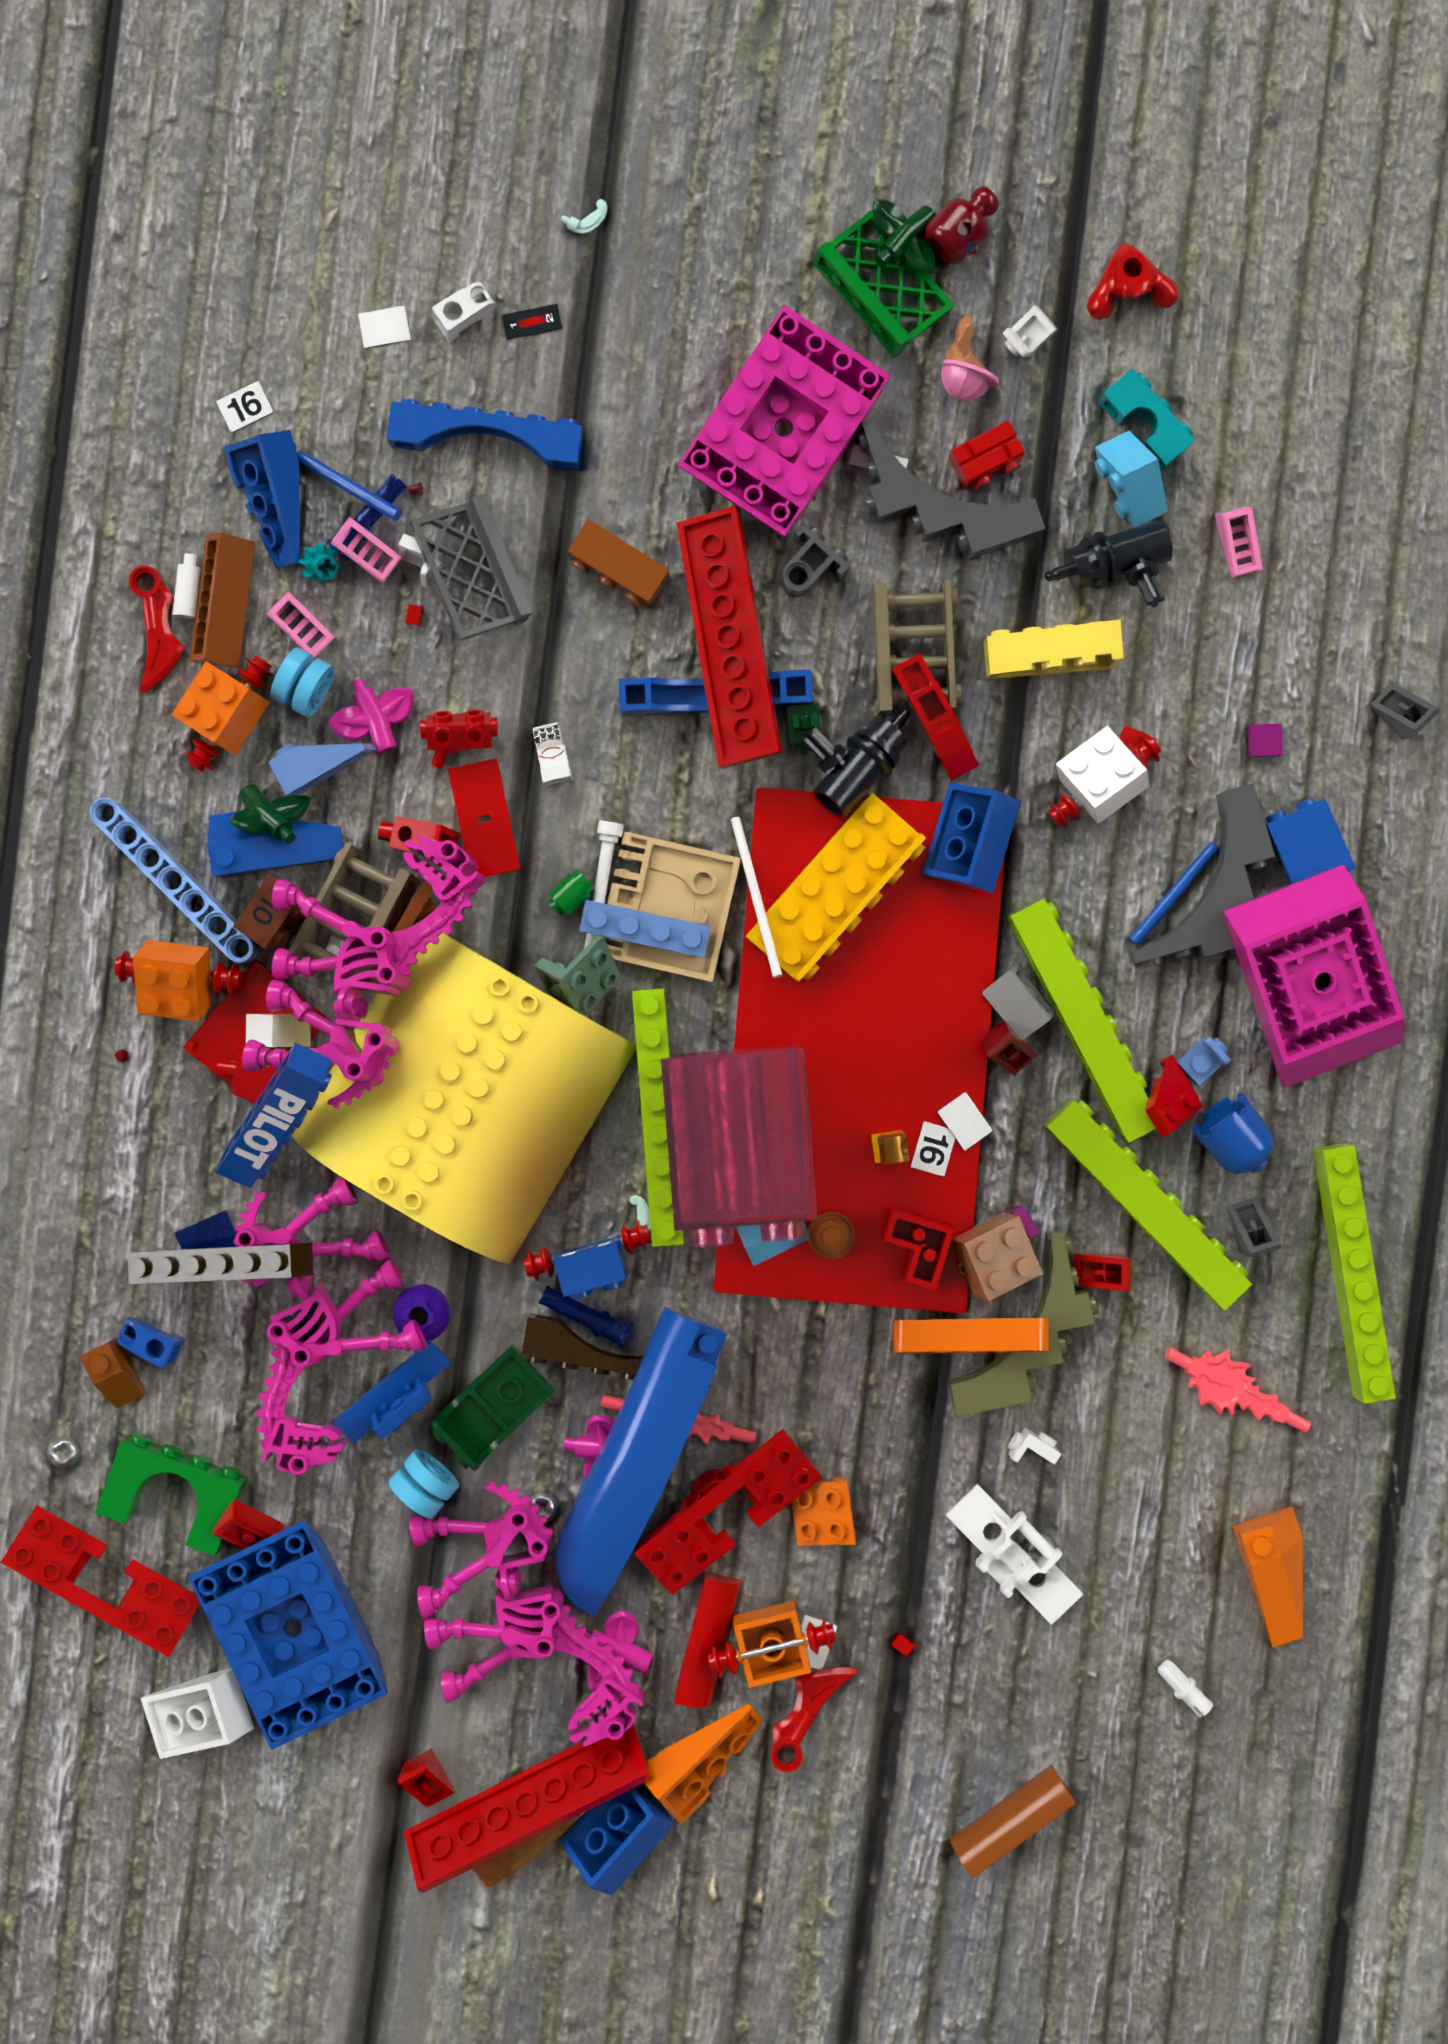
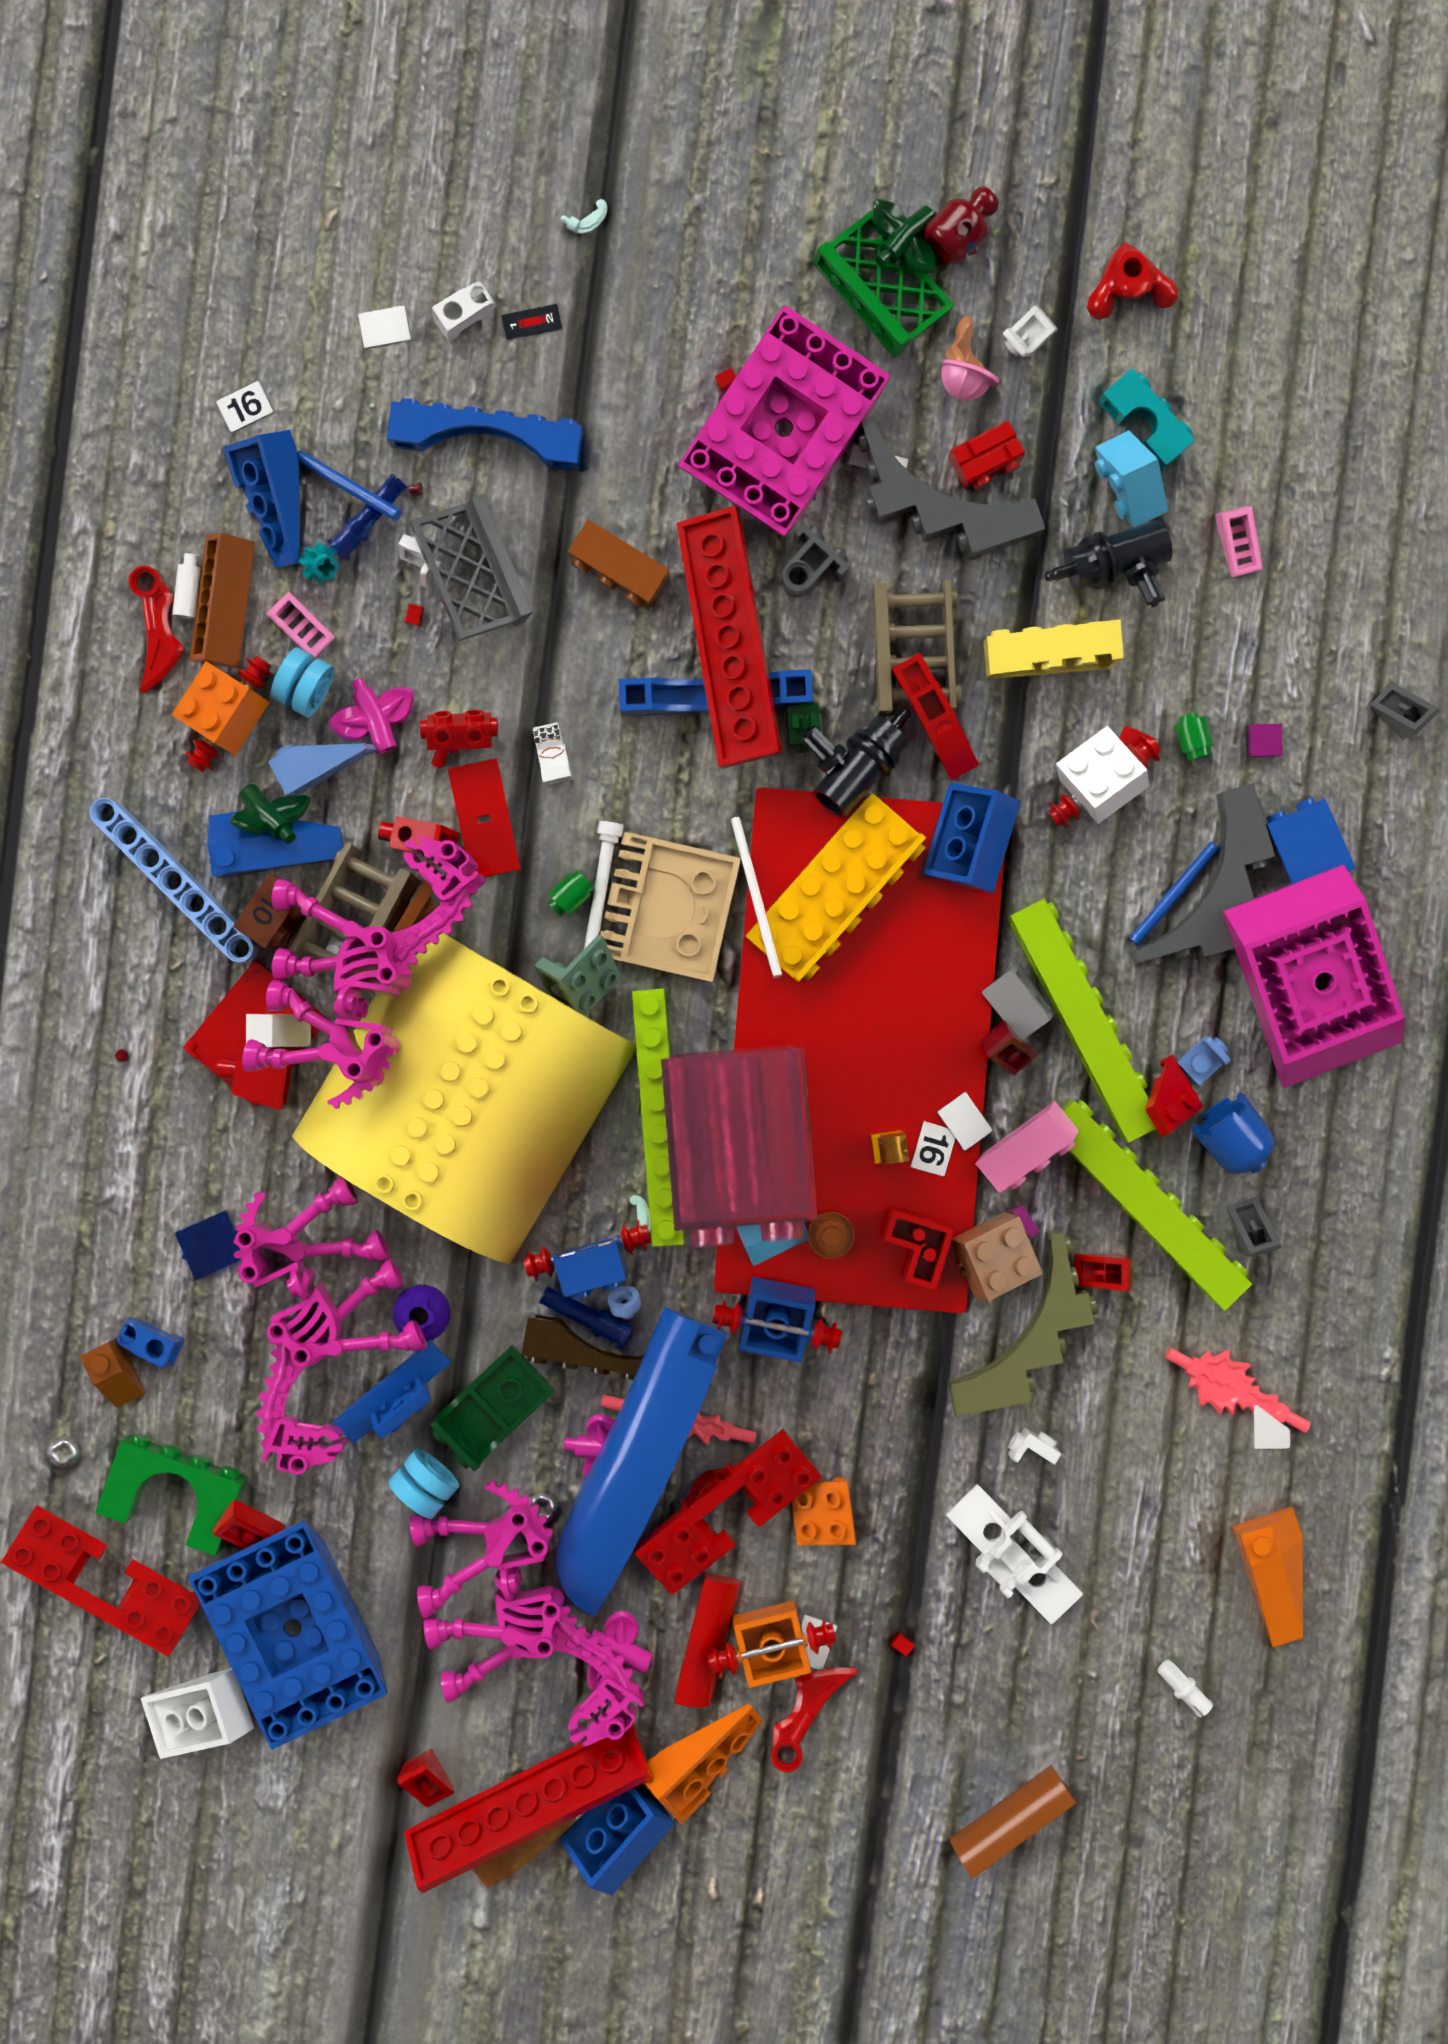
(175, 979): orange brick -> none
(221, 1263): arch -> none
(274, 1115): blue brick -> none
(386, 567): bright pink slope -> none
(624, 1302): none -> light blue tile
(645, 928): medium blue plate -> none
(725, 379): none -> red piece
(777, 1321): none -> blue brick
(971, 1335): orange beam -> none
(1028, 1148): none -> bright pink brick
(1194, 736): none -> green brick
(1269, 1432): none -> white sticker
(1354, 1273): lime brick -> none

